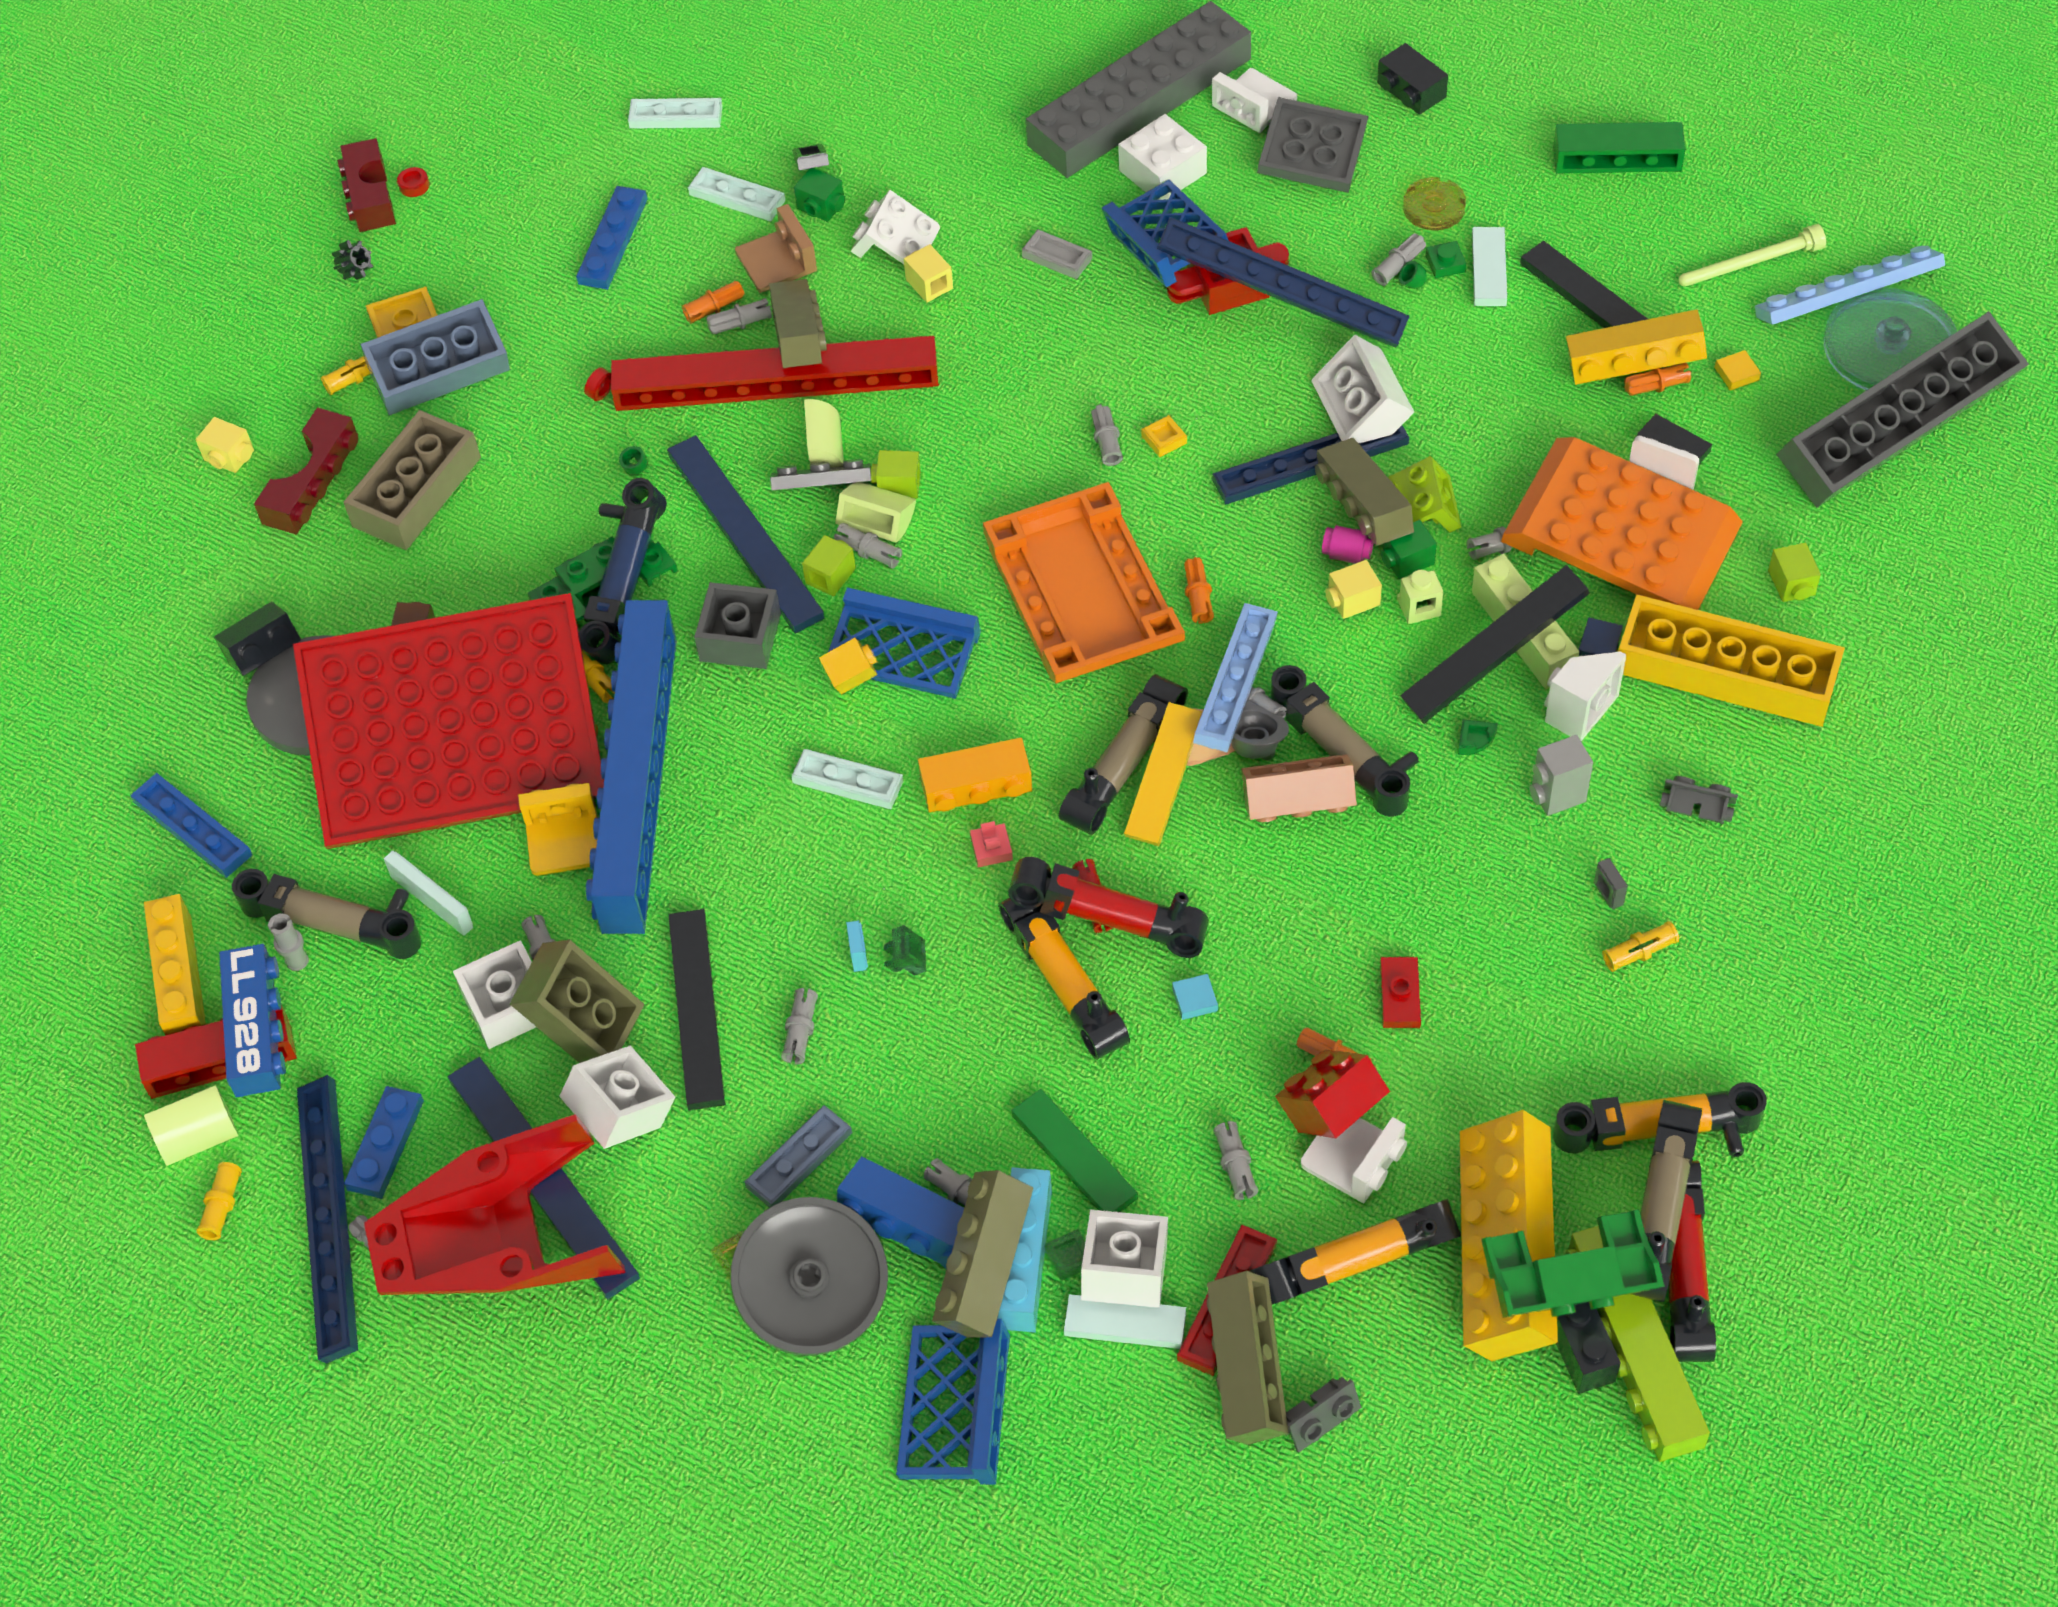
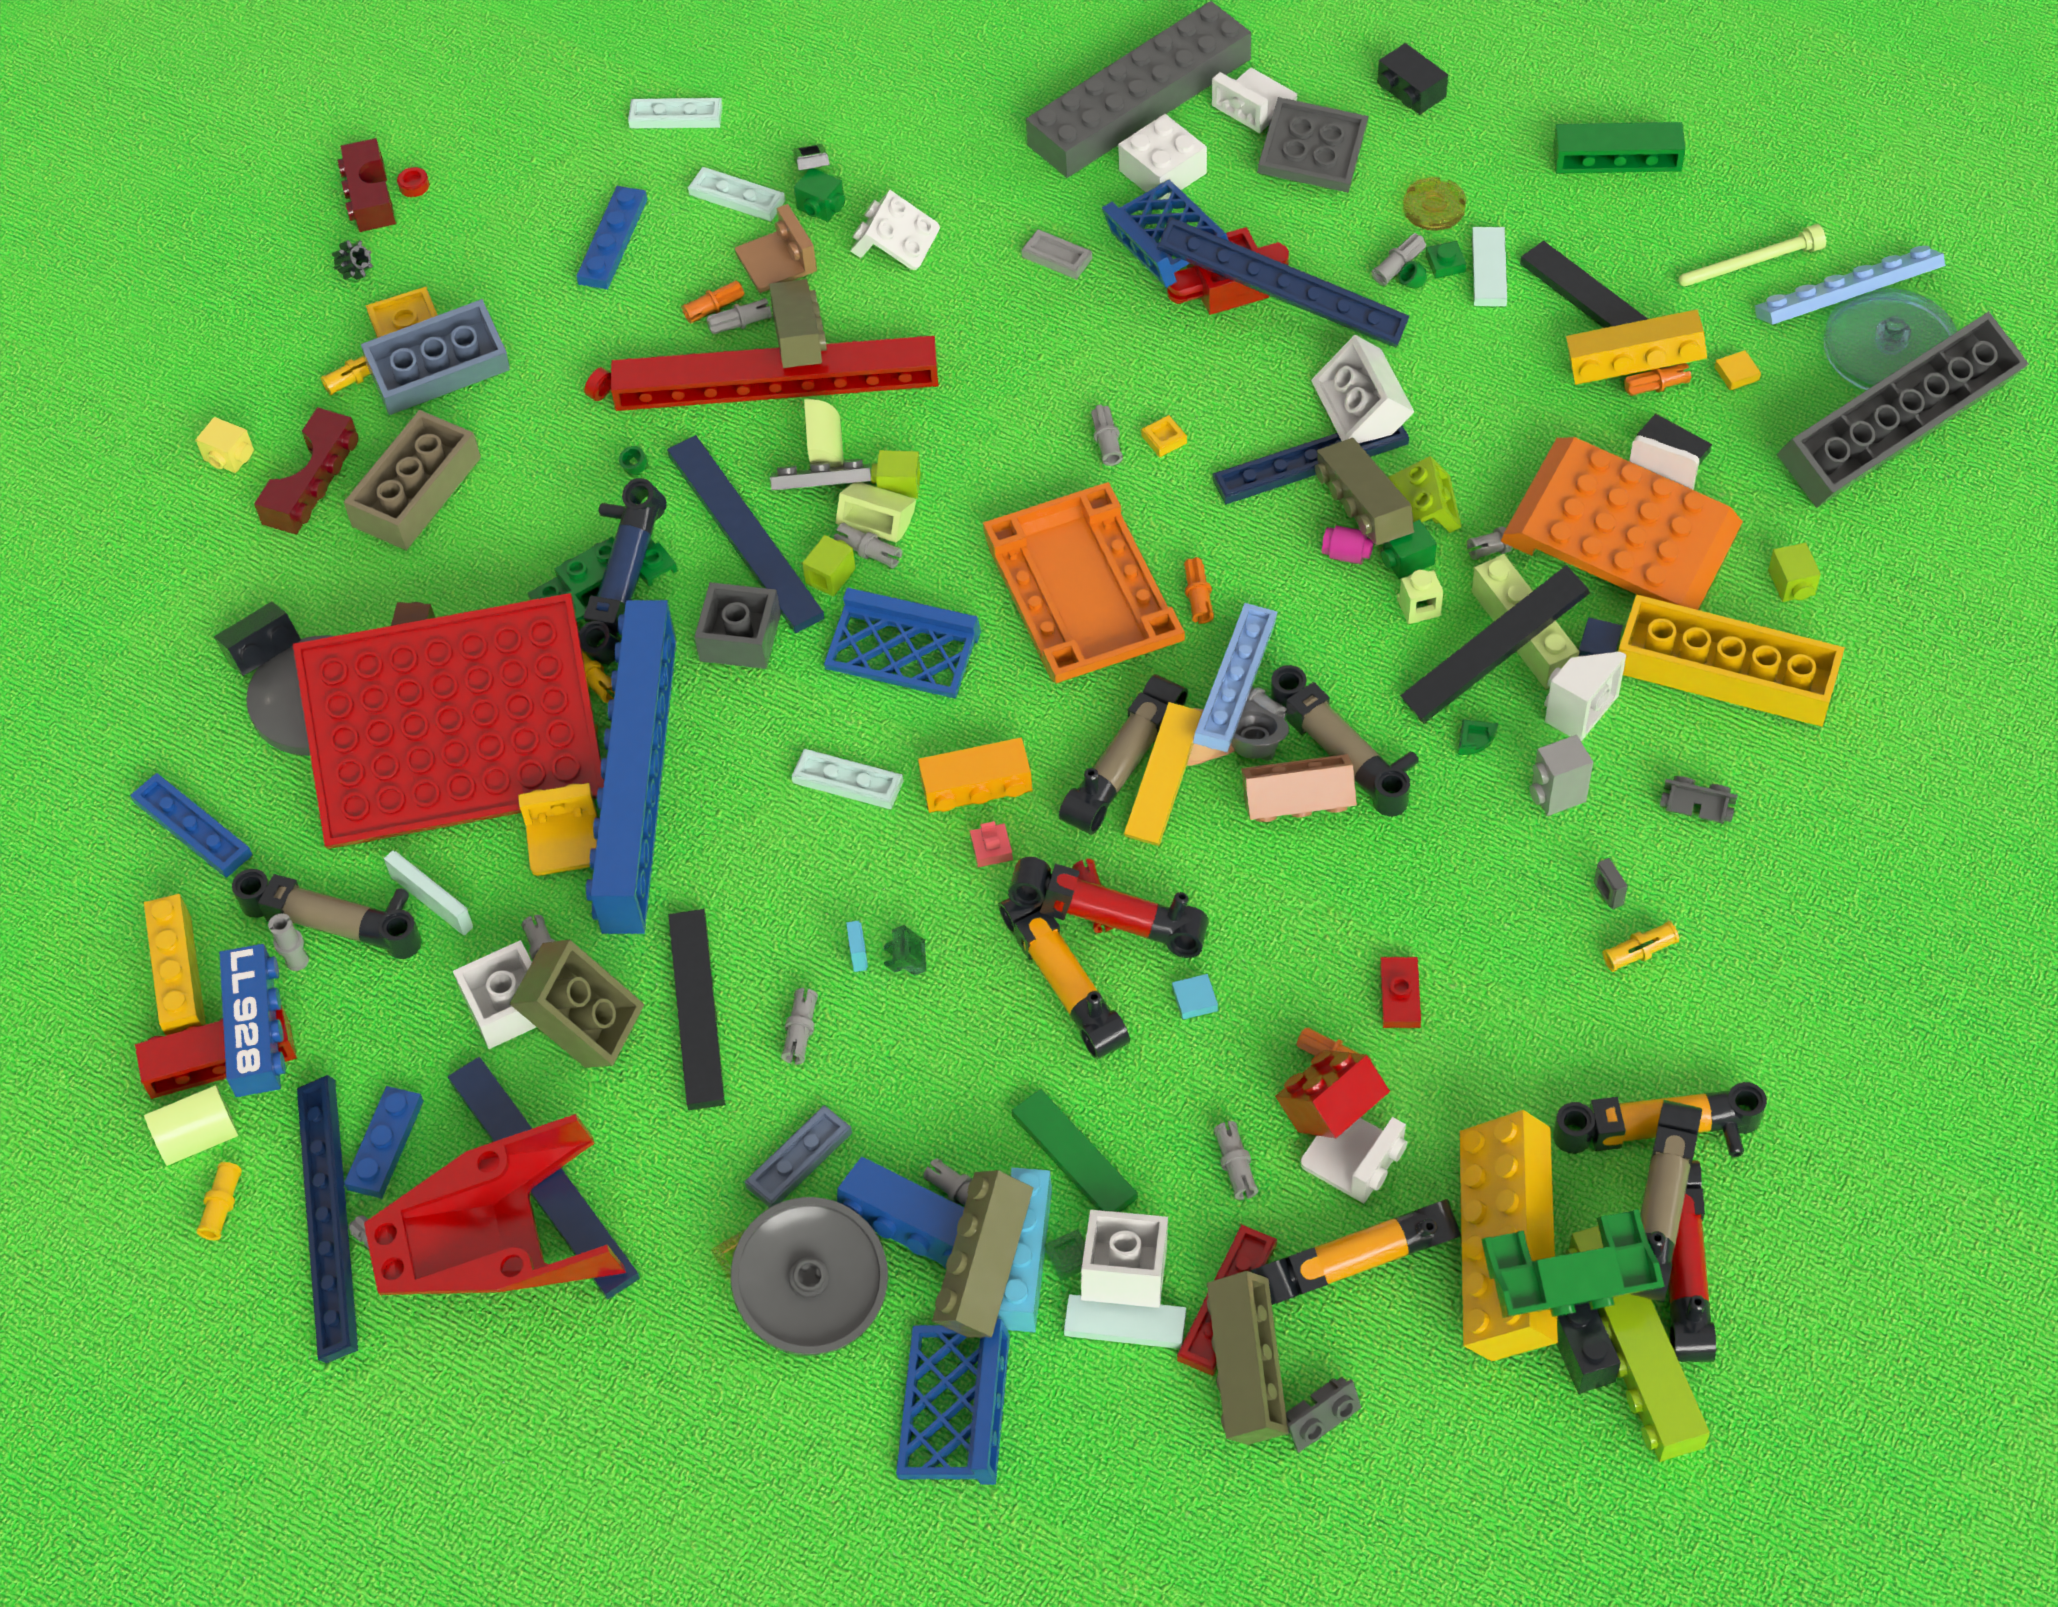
(617, 1096): white brick -> none
(849, 665): yellow brick -> none
(928, 273): light yellow brick -> none
(1354, 589): light yellow brick -> none

